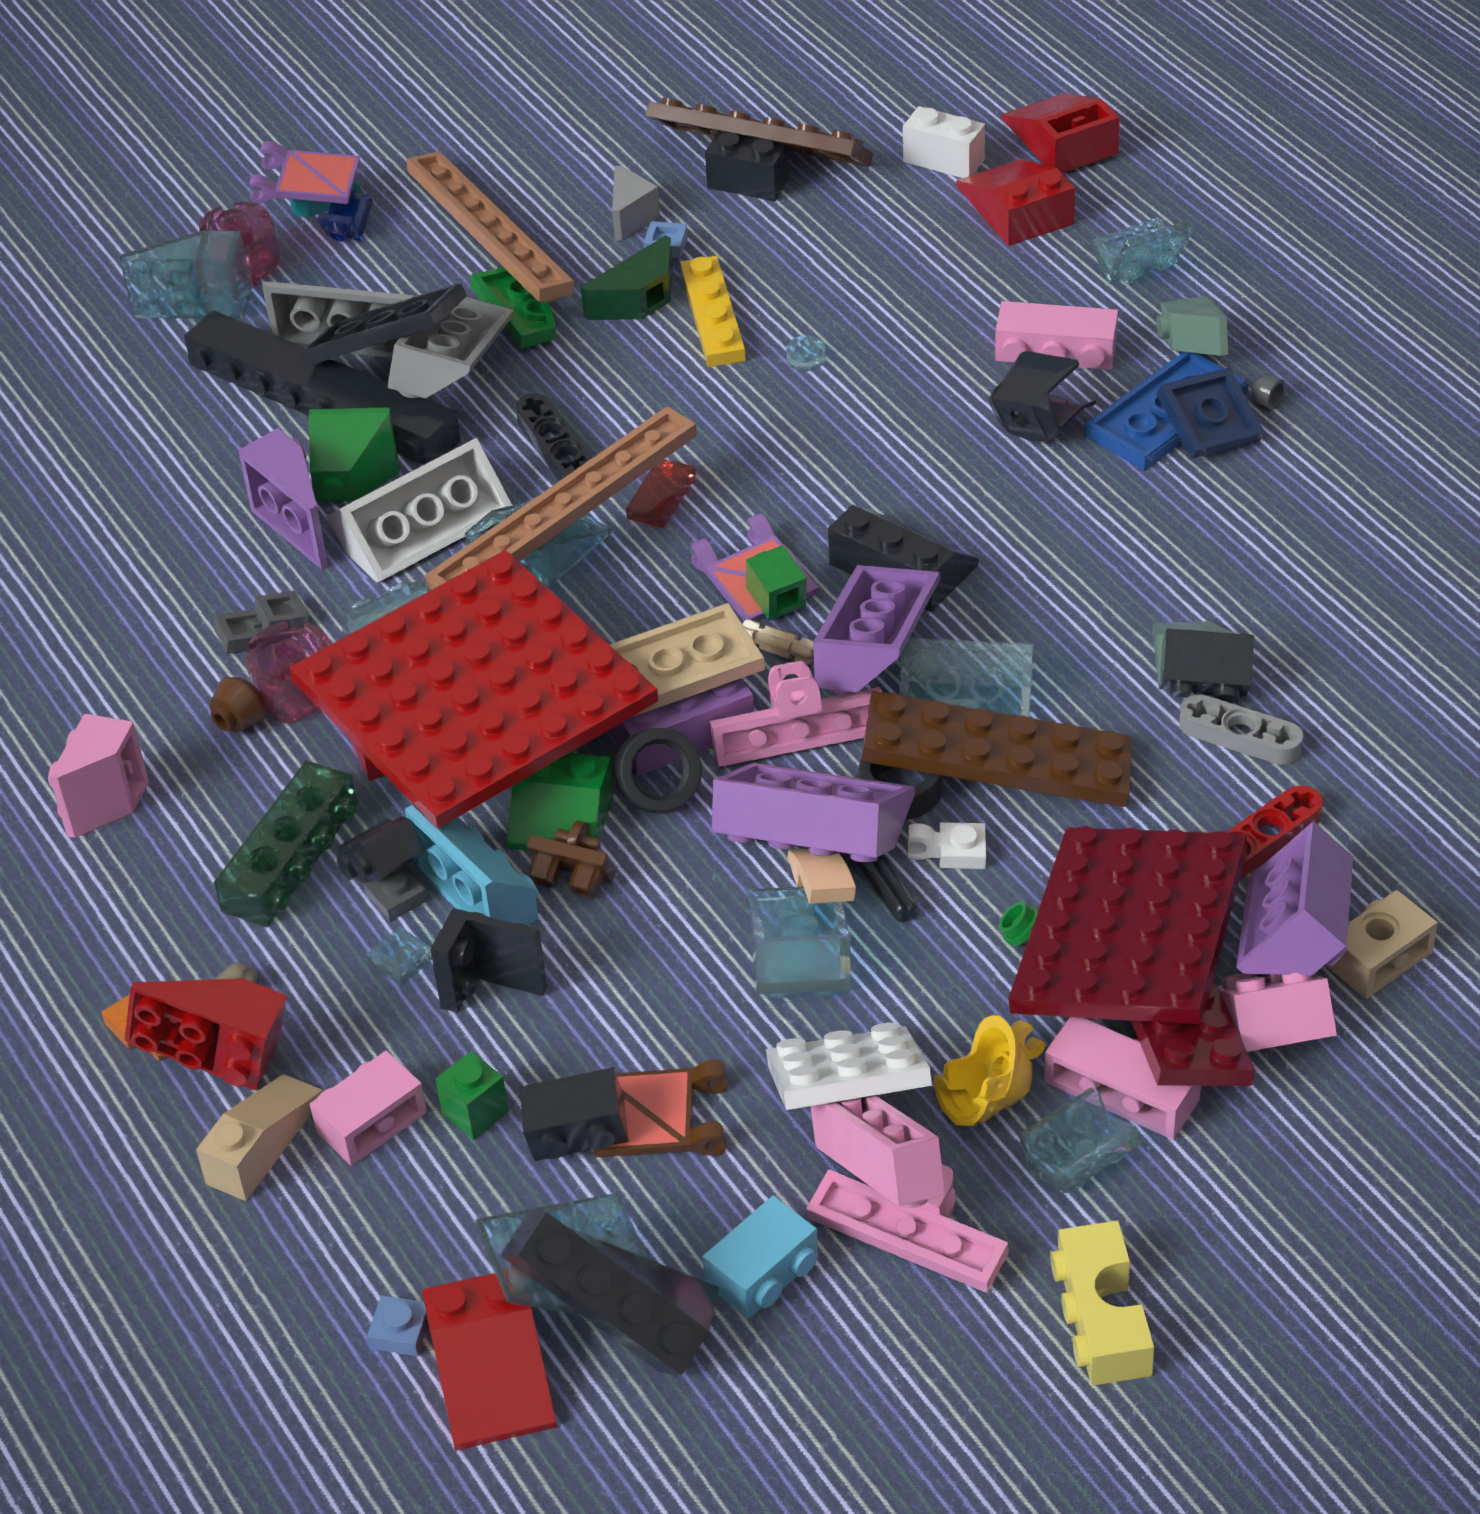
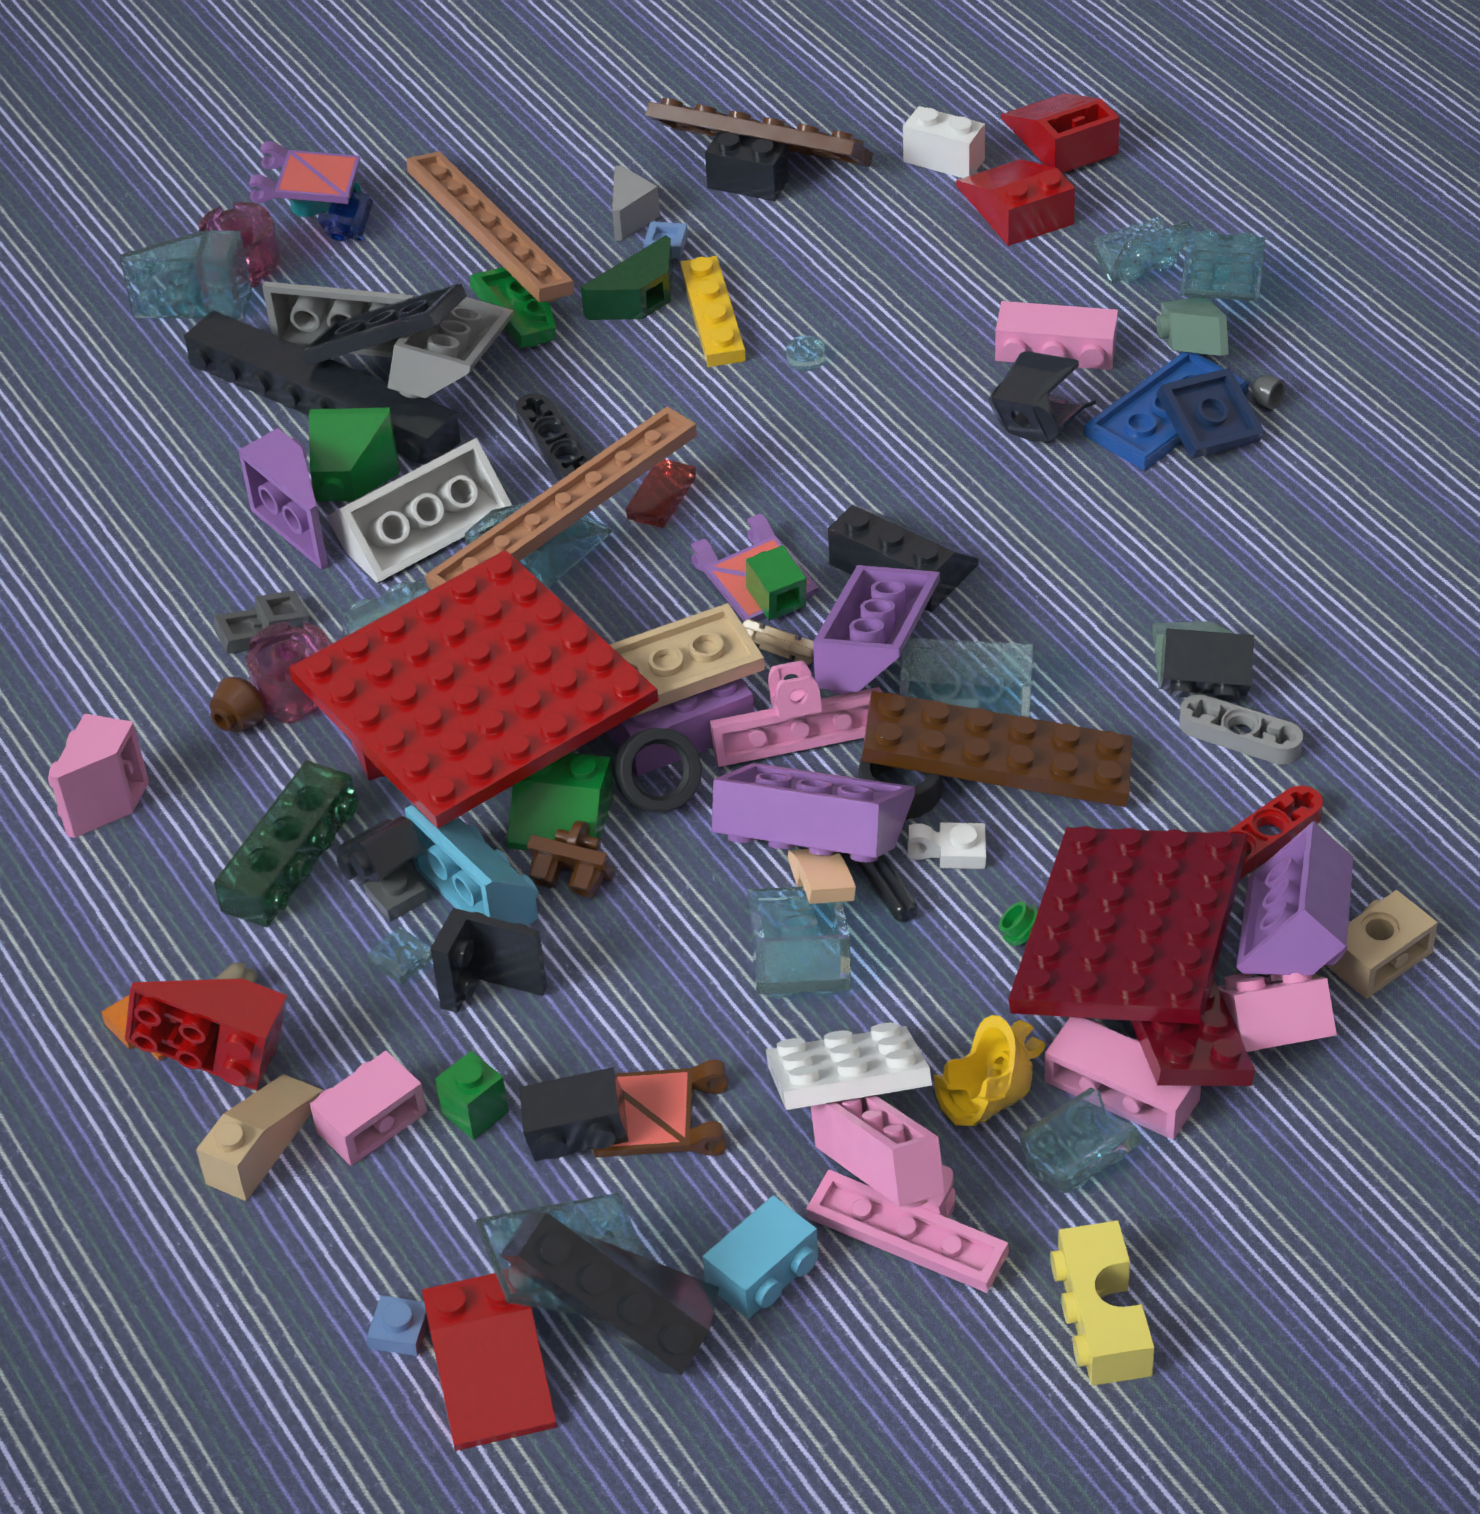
(1223, 266): none -> clear light blue slope

